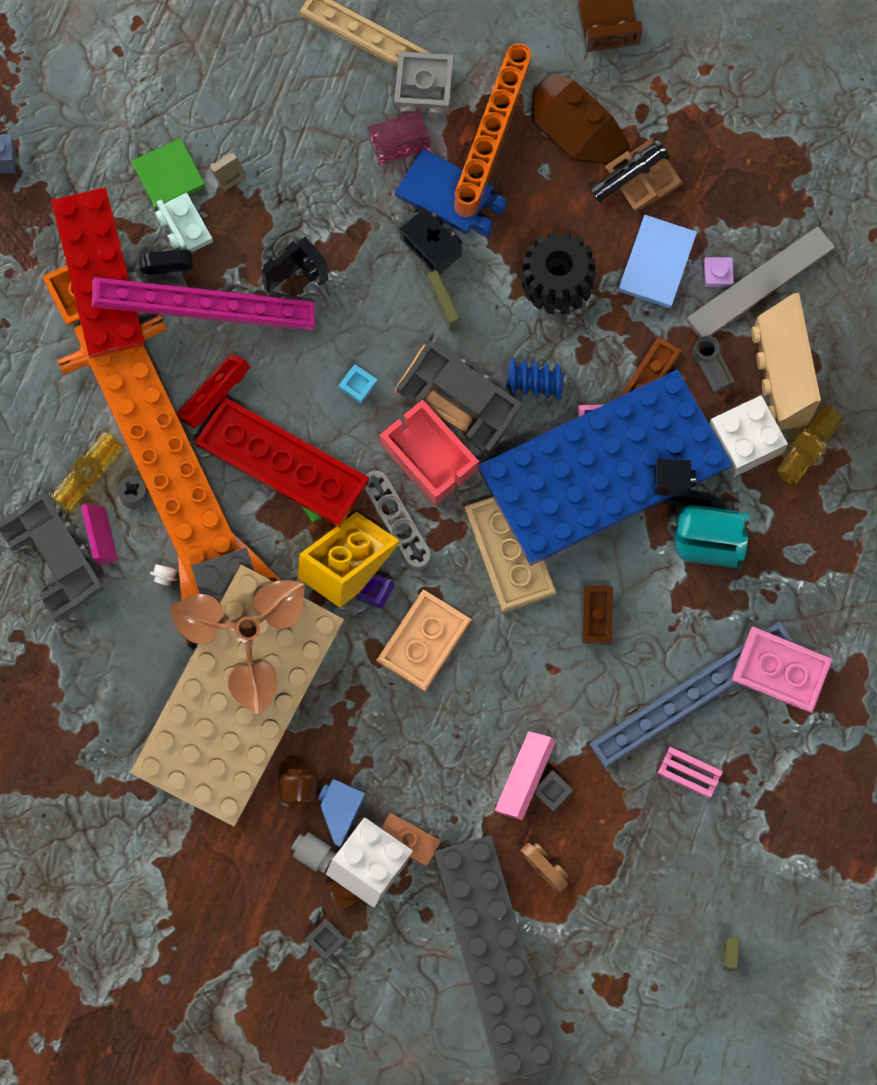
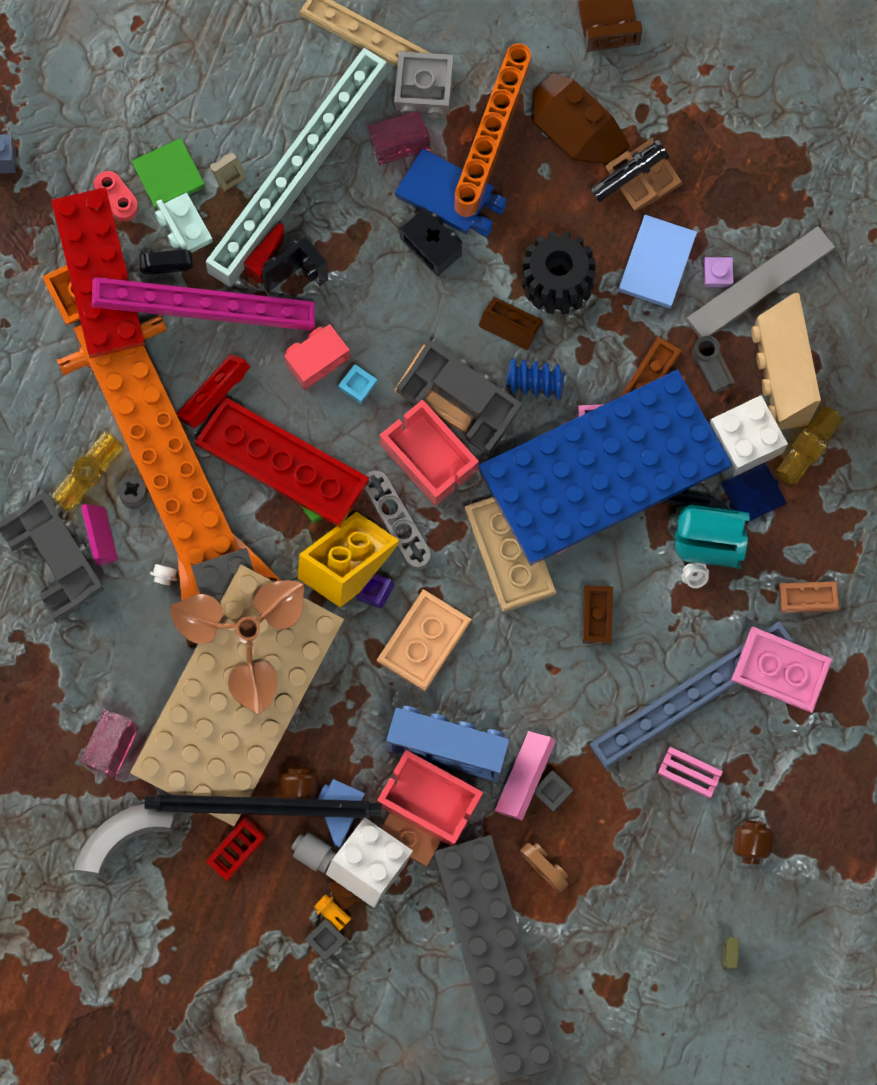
(109, 744): none -> clear pink hinge
(118, 193): none -> coral plate
(118, 830): none -> light grey brick
(244, 855): none -> red slope
(263, 806): none -> black piece
(266, 250): none -> red slope
(297, 166): none -> light aqua brick
(316, 356): none -> coral brick
(331, 911): none -> light orange pin
(430, 798): none -> coral piece
(443, 300): olive tile -> none
(447, 744): none -> medium blue brick
(510, 323): none -> reddish brown slope
(673, 477): black brick -> none
(697, 579): none -> white plate
(752, 841): none -> reddish brown head
(754, 492): none -> clear blue piece
(808, 597): none -> nougat plate

